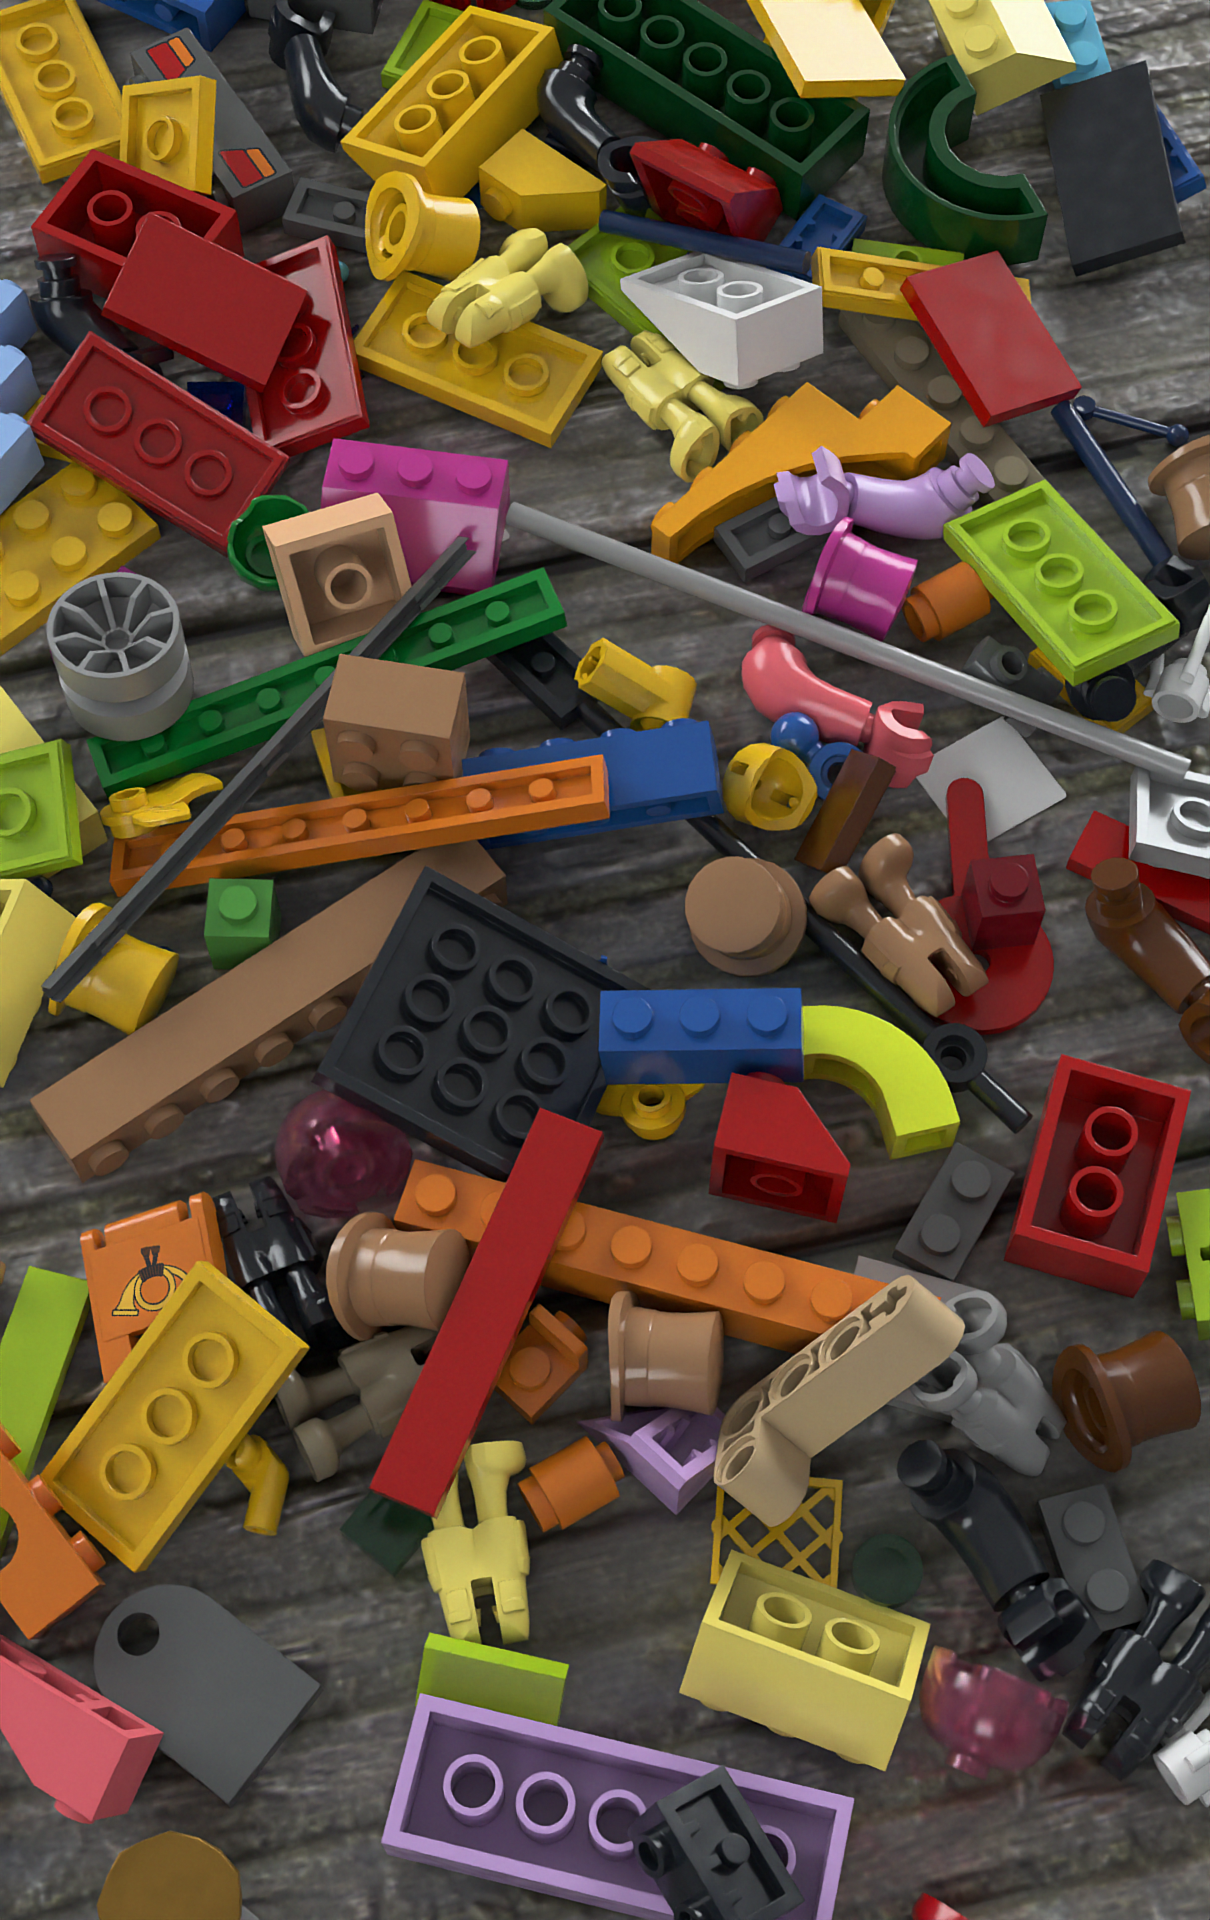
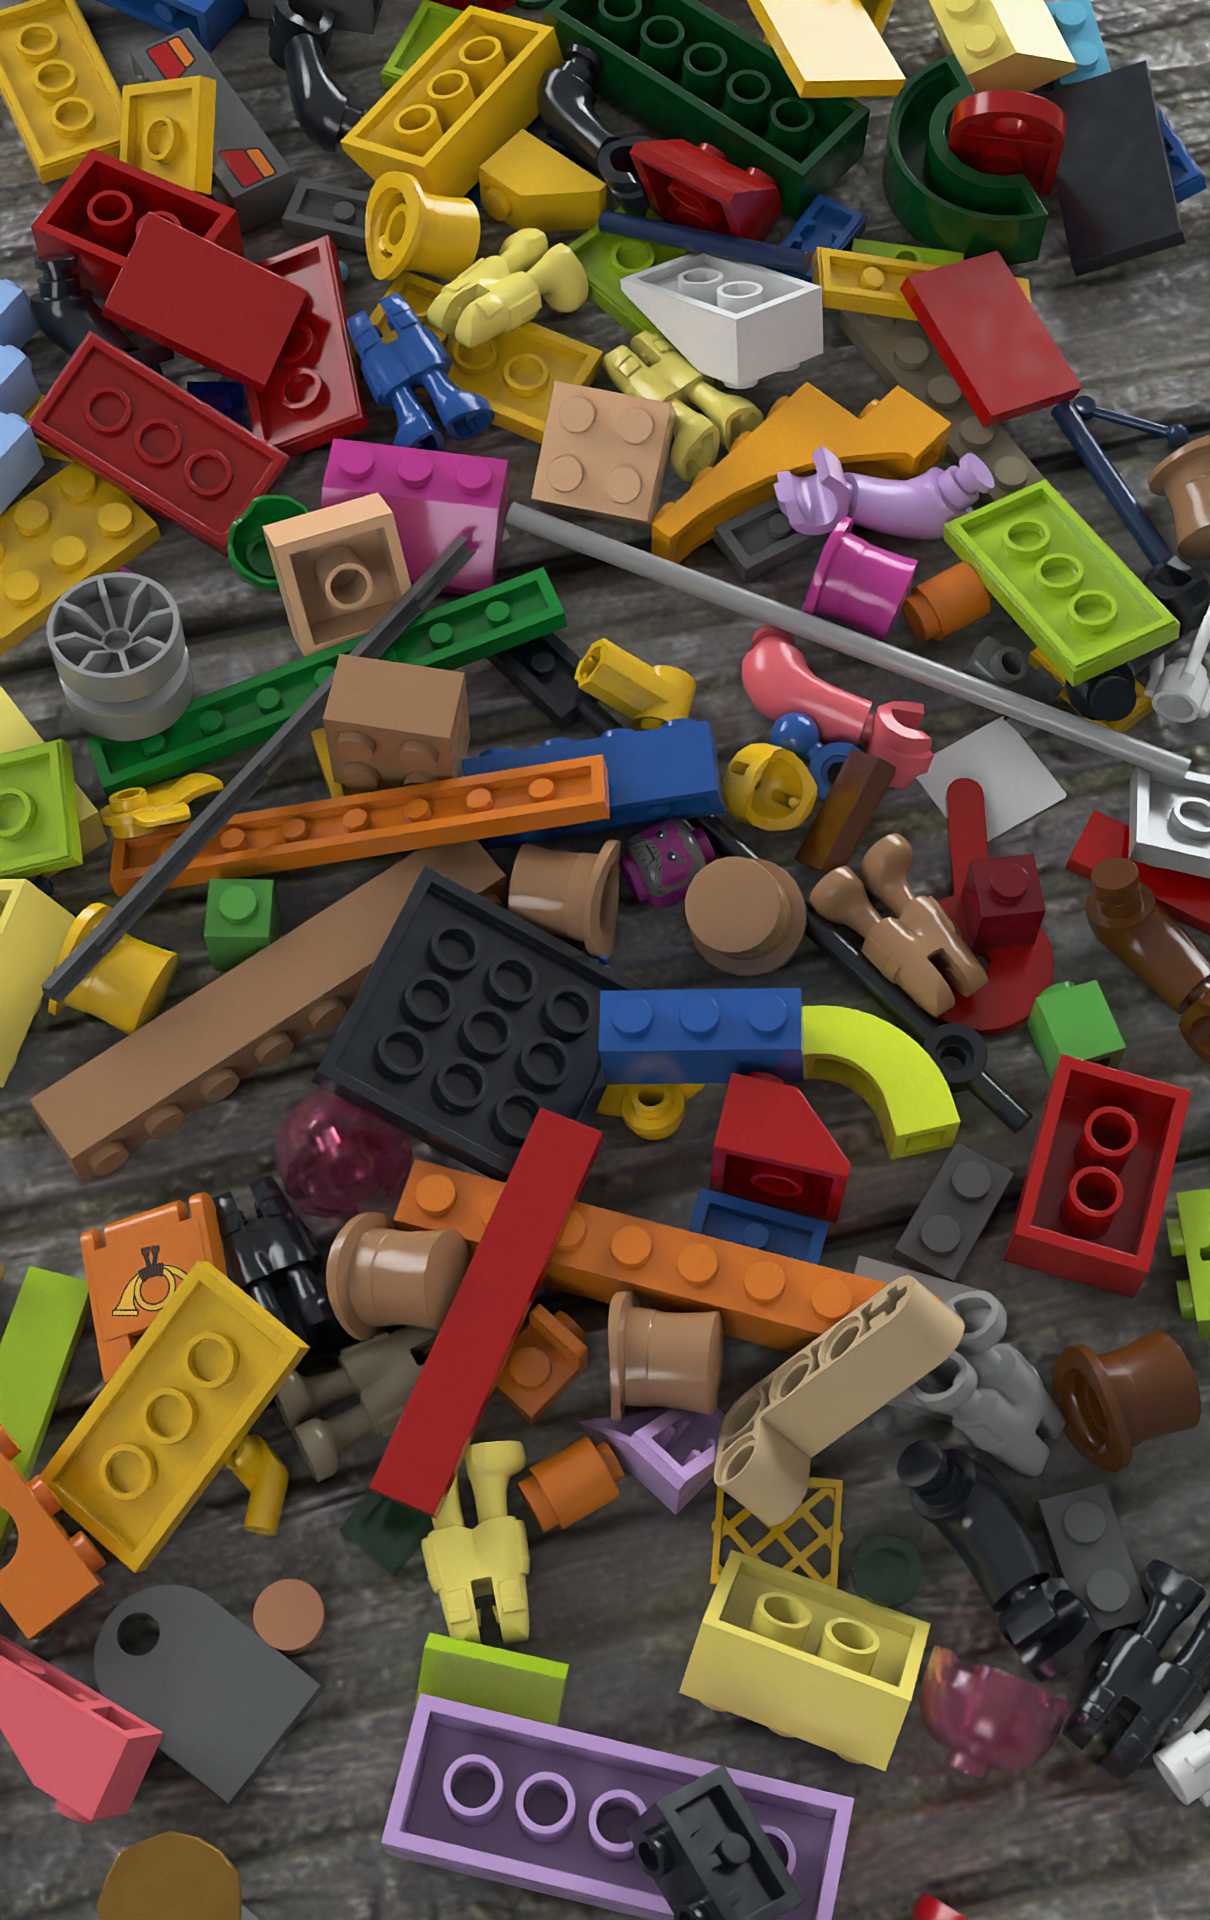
(289, 1616): none -> nougat tile
(410, 363): none -> blue piece
(569, 894): none -> medium nougat piece
(604, 454): none -> light nougat brick
(664, 861): none -> head
(758, 1226): none -> blue plate
(1009, 135): none -> red tile
(1075, 1024): none -> bright green brick

